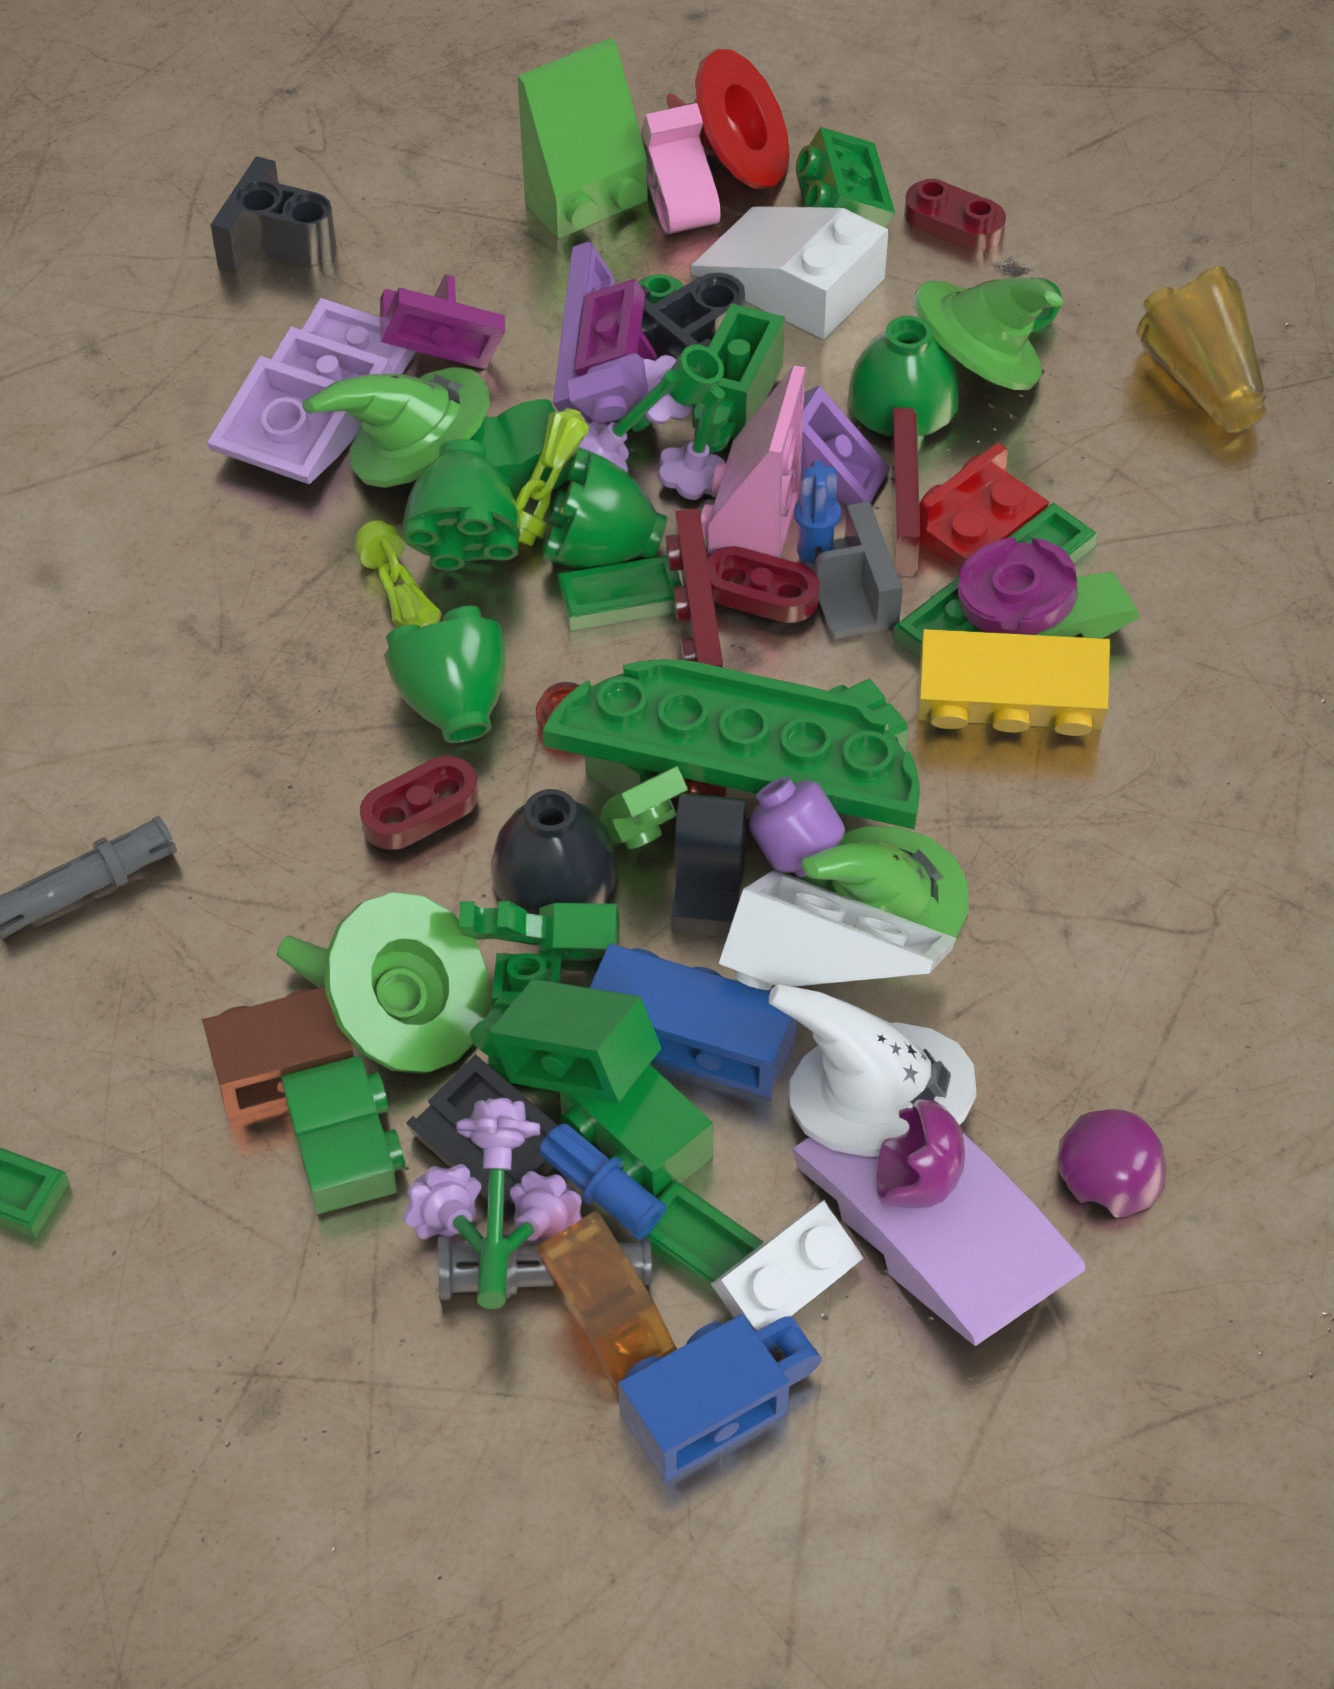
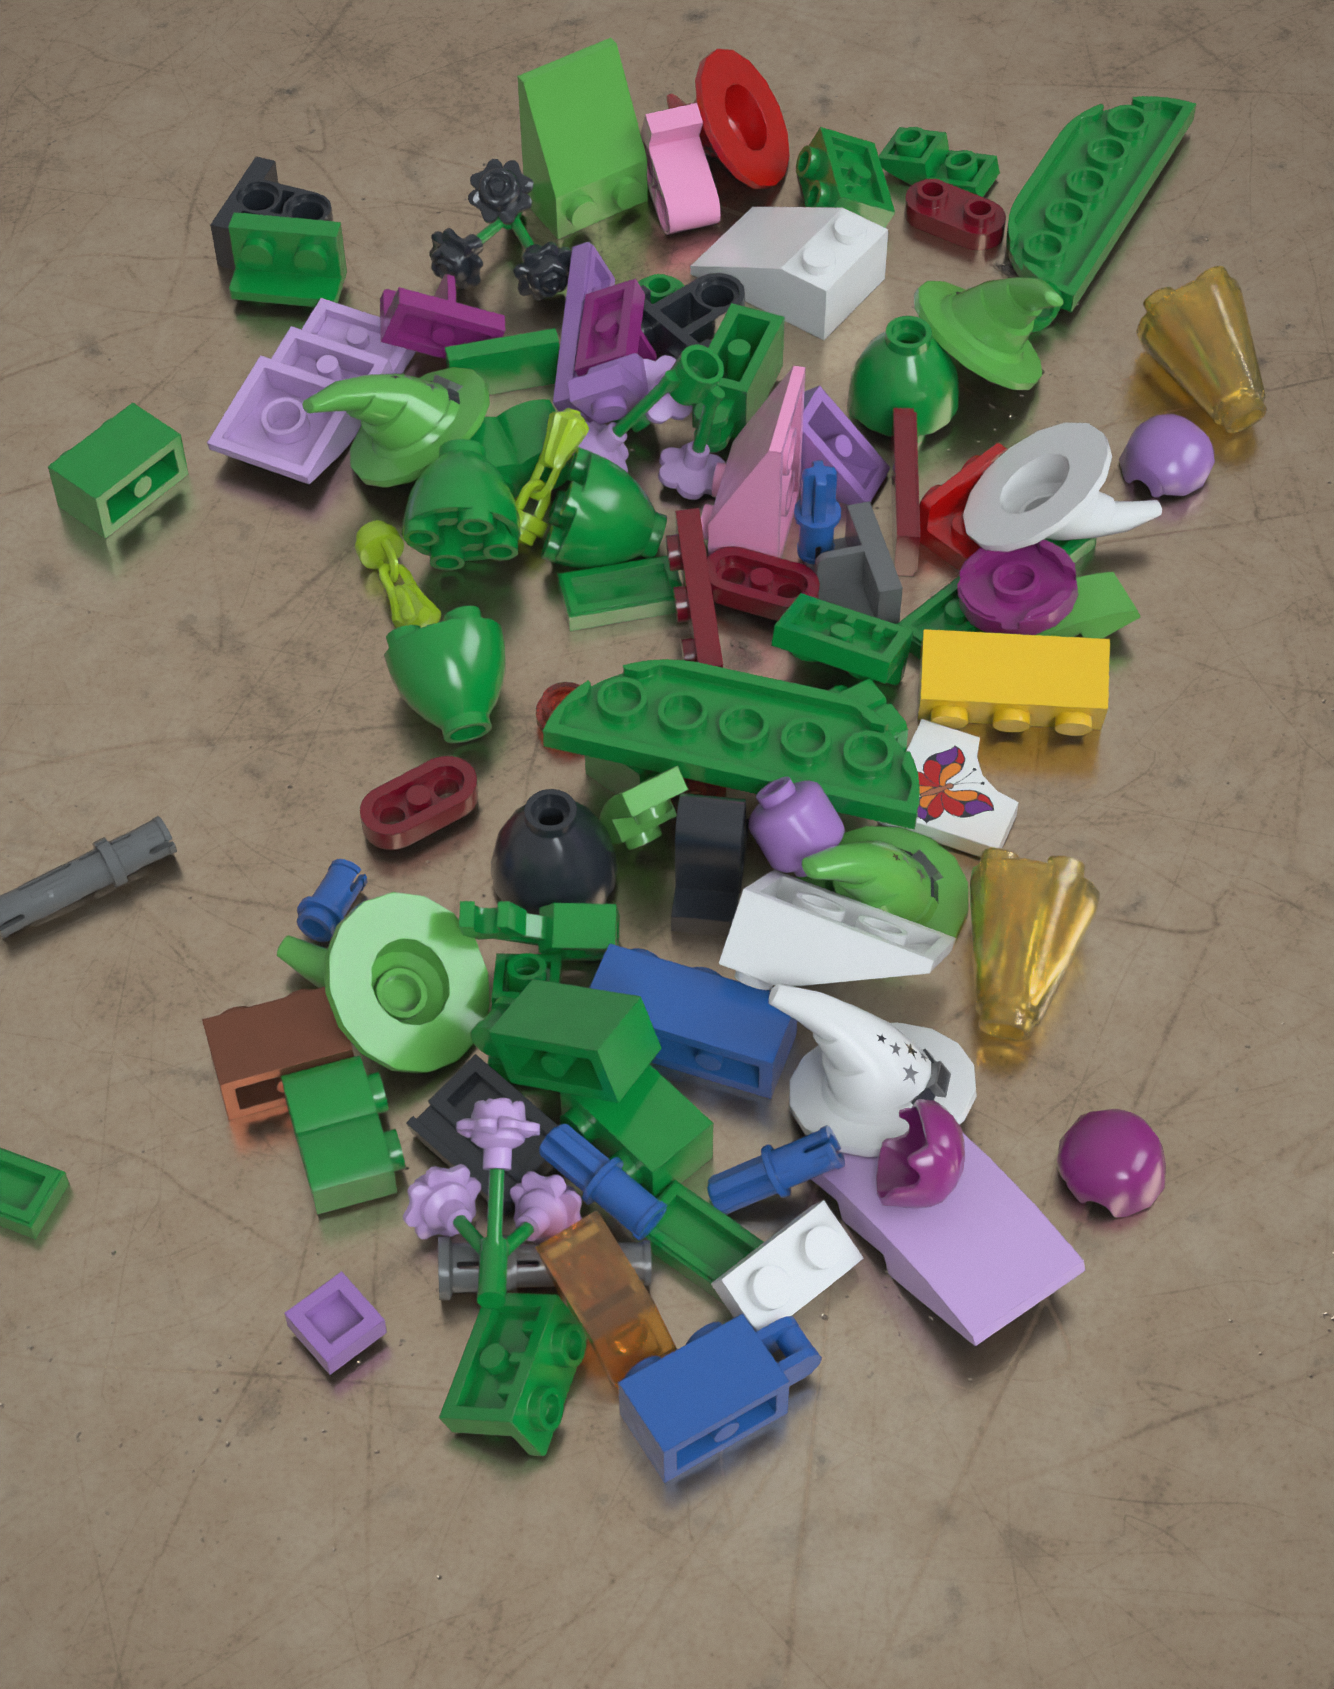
(118, 470): none -> green brick
(286, 259): none -> green bracket
(330, 902): none -> blue pin
(335, 1322): none -> medium lavender plate
(502, 199): none -> black plant
(510, 361): none -> green tile
(516, 1371): none -> green bracket
(776, 1171): none -> blue axle
(844, 639): none -> green bracket
(925, 154): none -> green slope
(955, 798): none -> white tile
(1024, 935): none -> clear yellow cone
(1050, 491): none -> white piece
(1091, 189): none -> green plate
(1168, 456): none -> medium lavender hair

